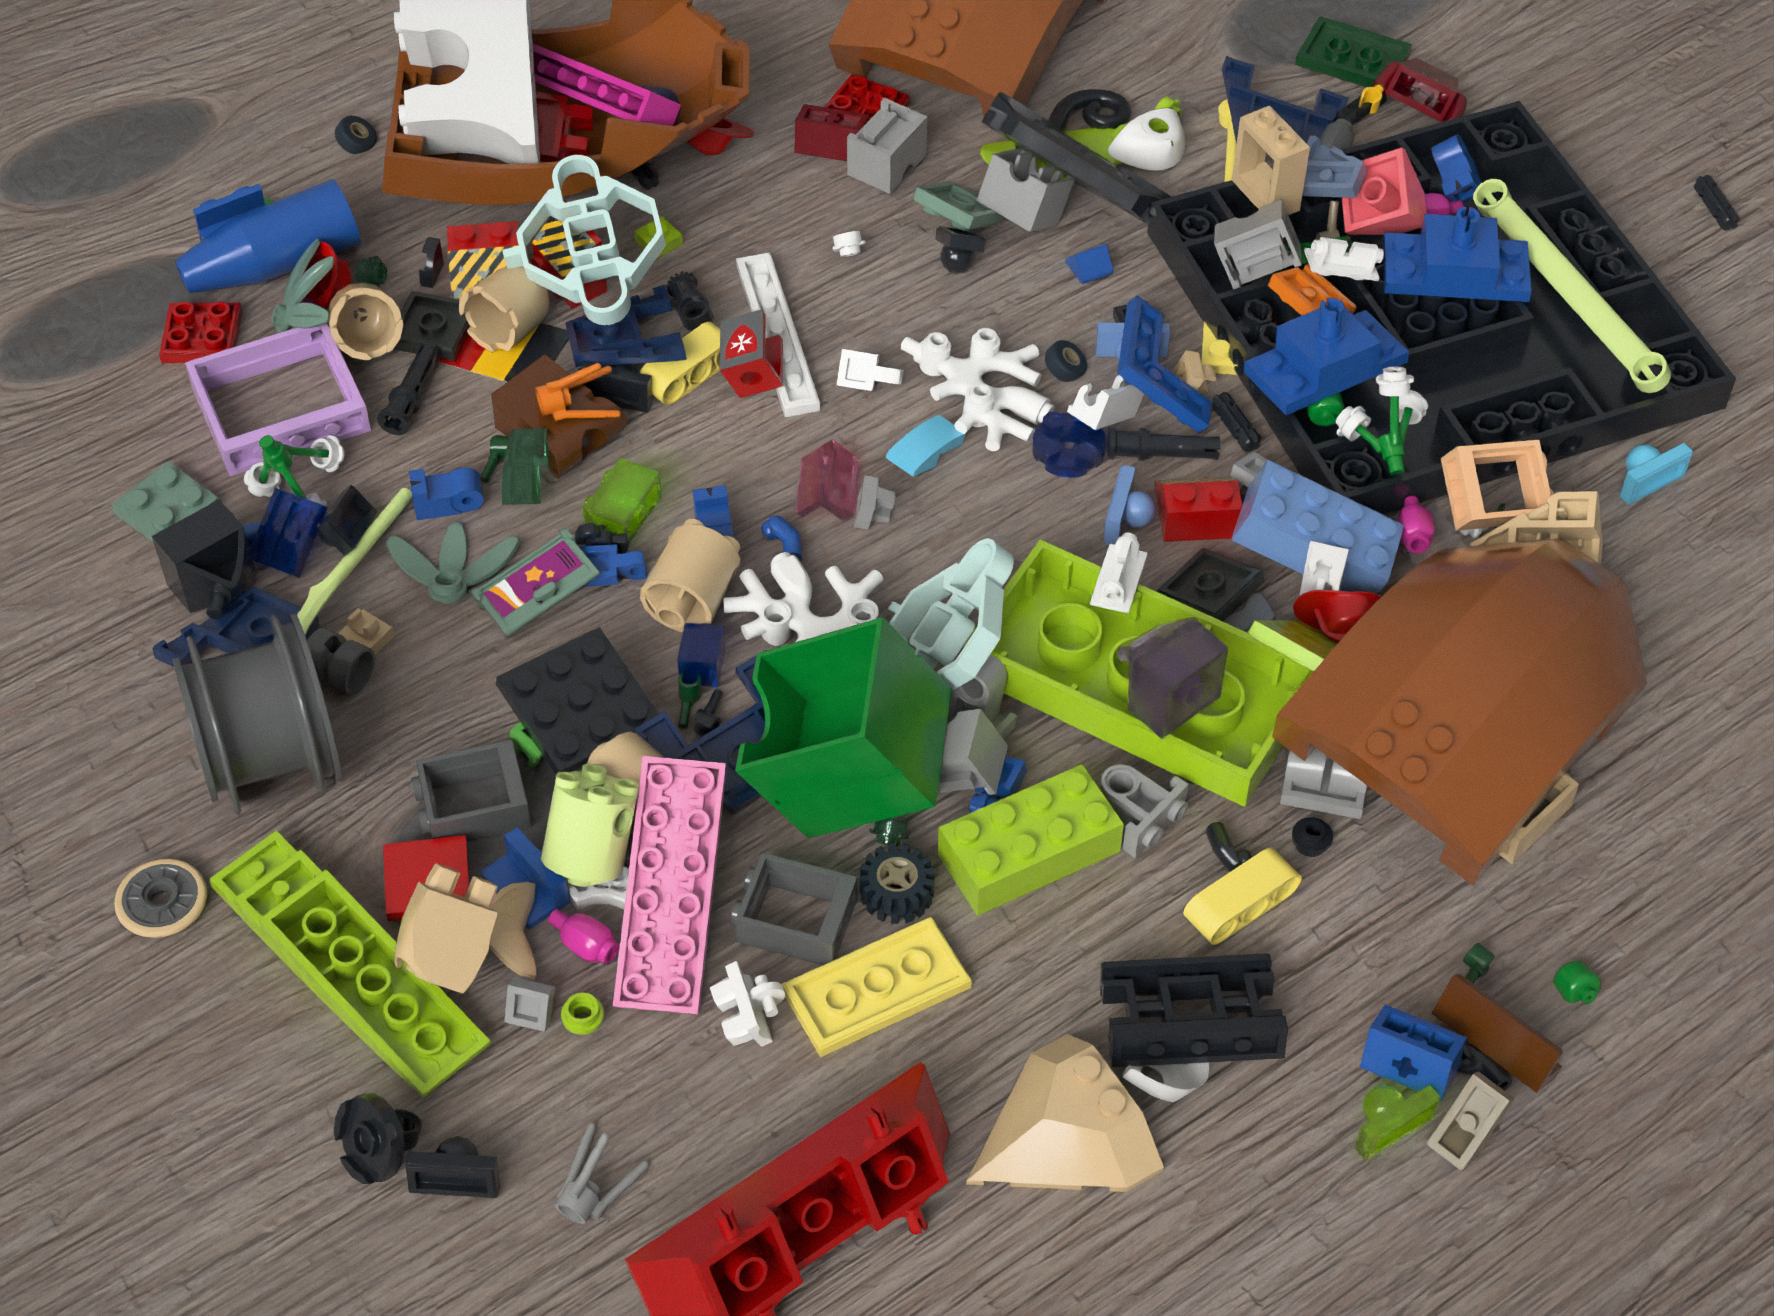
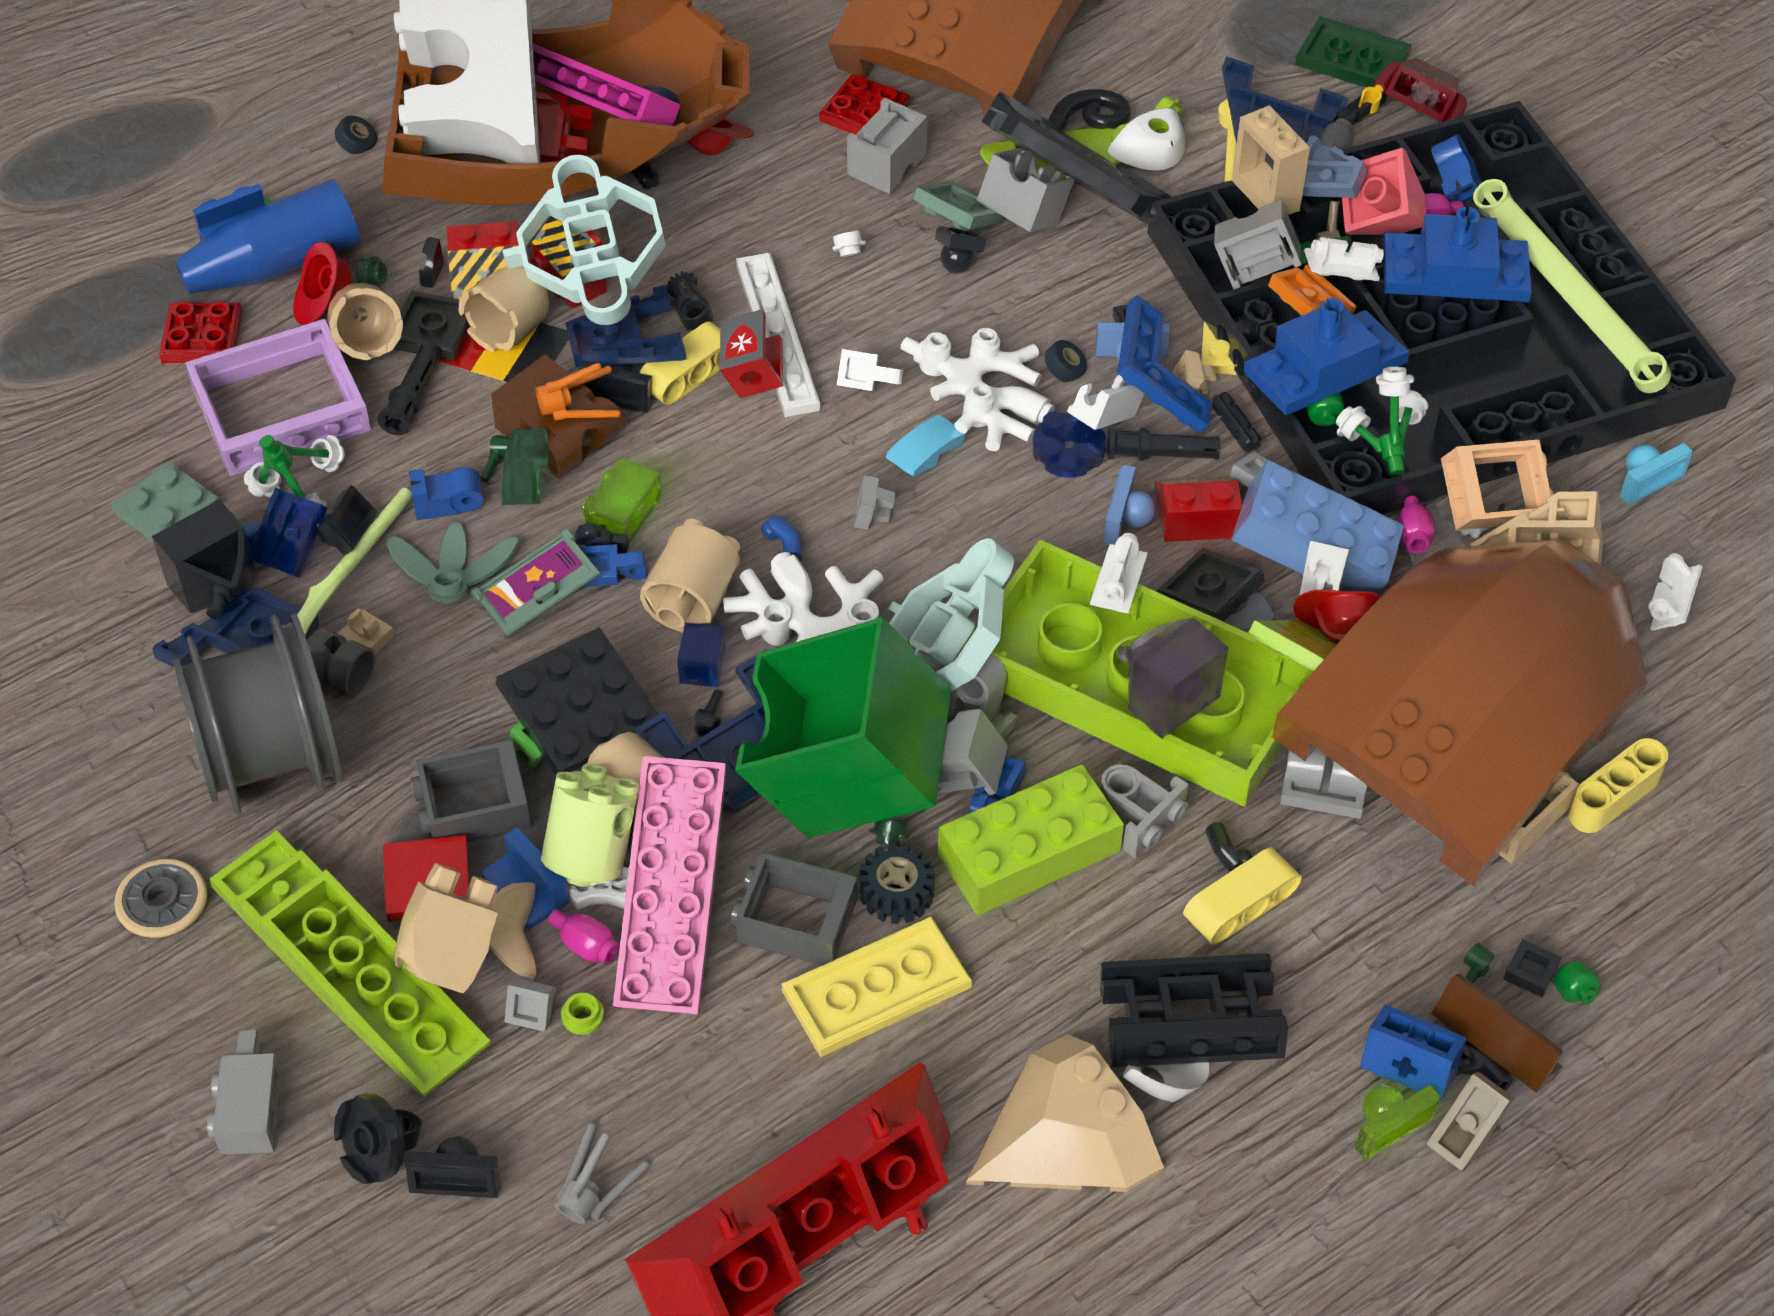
(245, 1099): none -> light grey hinge
(291, 312): sand green plant -> none
(672, 236): lime plate -> none
(688, 695): dark green hand -> none
(713, 509): blue leg -> none
(751, 1001): white hips -> none
(825, 131): dark red hinge -> none
(828, 481): clear pink panel -> none
(1091, 264): blue slope -> none
(1312, 845): black plate -> none
(1532, 968): none -> black plate
(1618, 785): none -> light yellow beam
(1675, 594): none -> white hinge
(1716, 202): black axle -> none

